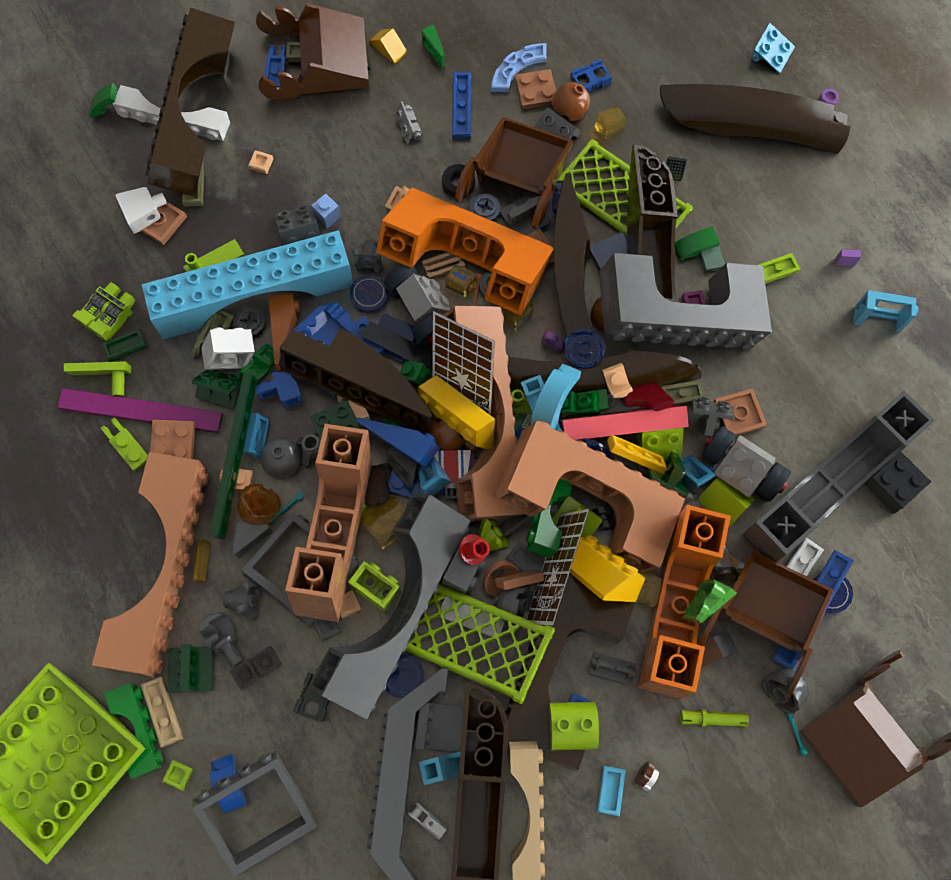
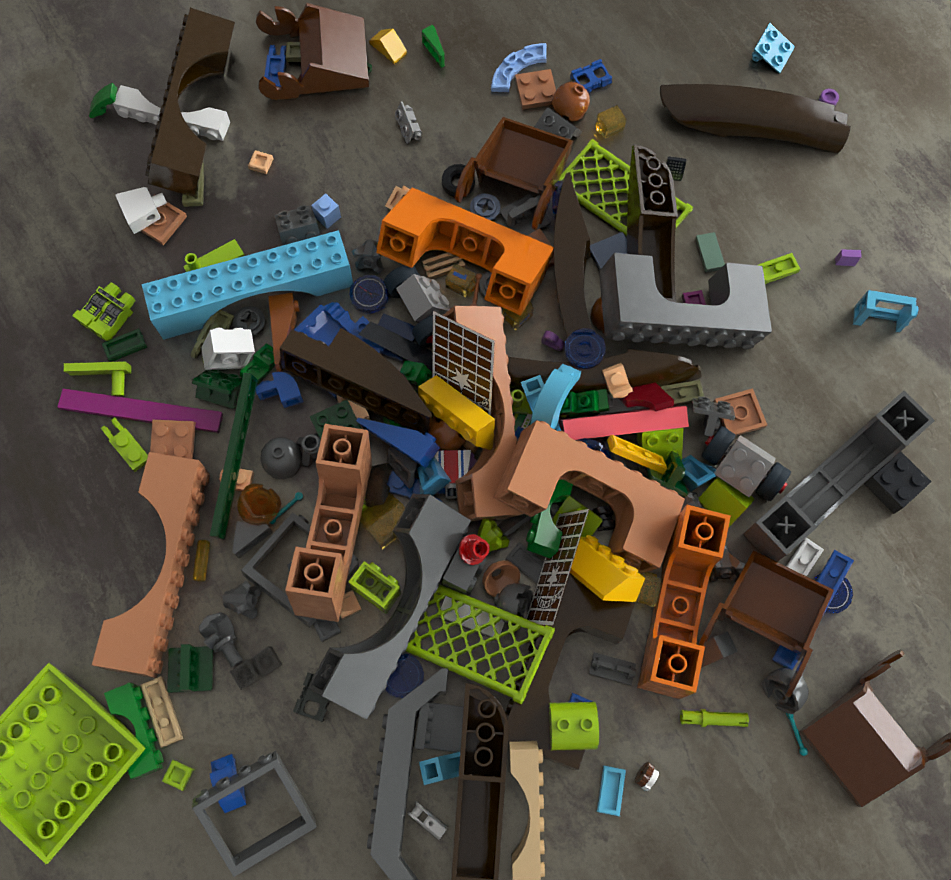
(256, 435): dark azure tile -> none
(461, 105): blue tile -> none
(519, 579): nougat tile -> none
(698, 241): green slope -> none
(707, 600): bright green slope -> none

